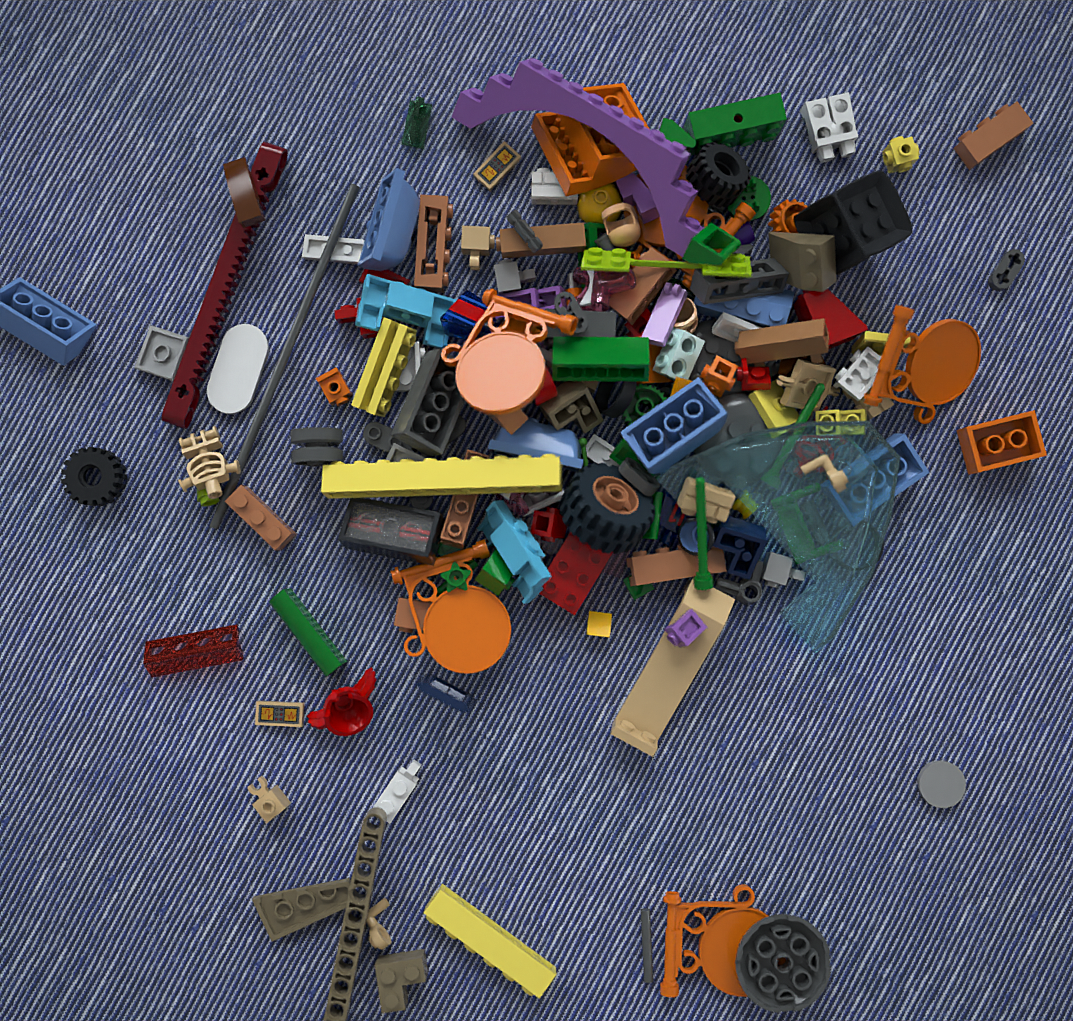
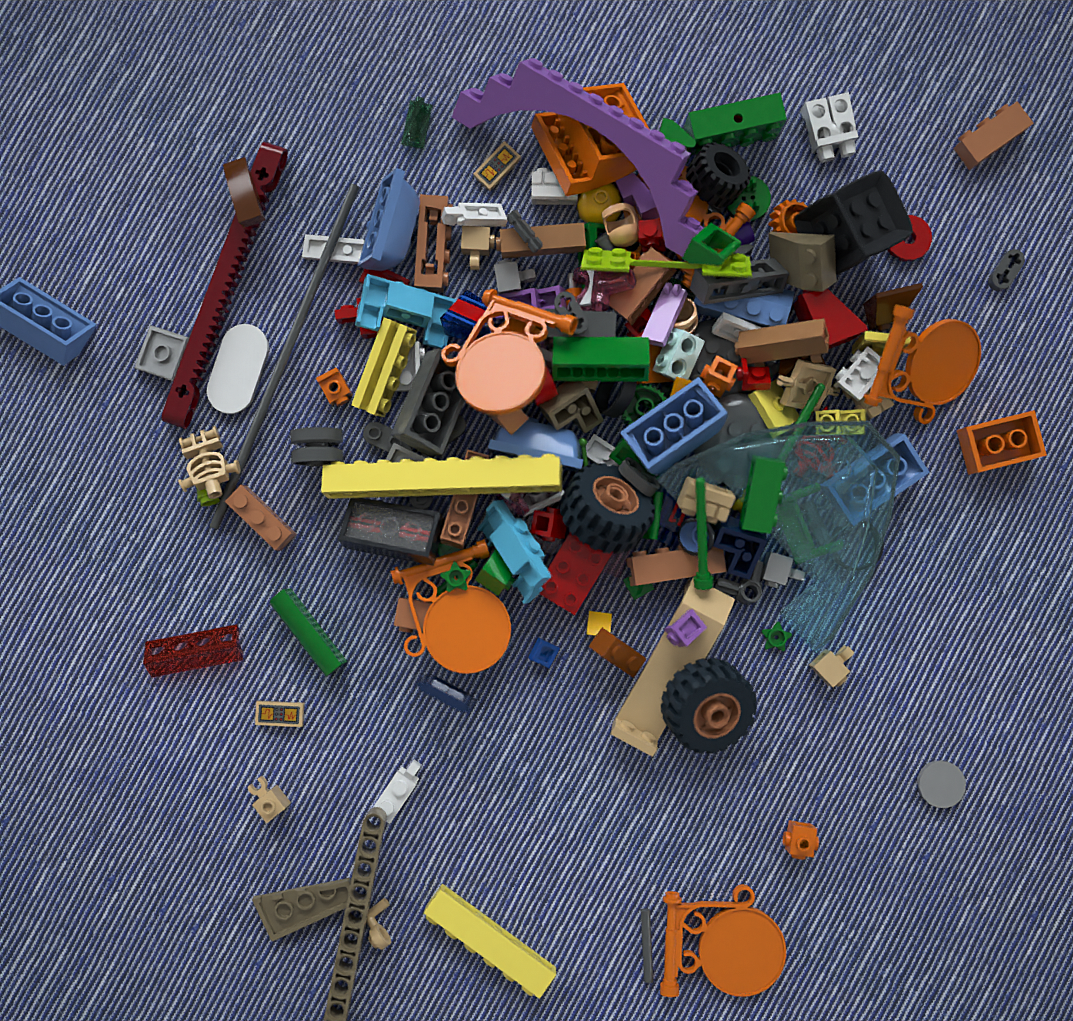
(110, 481): black tyre -> none
(346, 708): red helmet -> none
(395, 973): dark tan brick -> none
(475, 215): none -> white hinge
(543, 653): none -> blue tile
(617, 652): none -> dark orange brick
(651, 235): none -> red brick
(708, 705): none -> black wheel
(763, 494): none -> green brick
(782, 637): none -> green plate
(796, 981): dark grey brick -> none
(800, 839): none -> orange brick
(831, 666): none -> tan brick
(836, 478): tan plate -> none
(881, 305): none -> reddish brown slope
(900, 154): light yellow brick -> none
(921, 242): none -> red tile

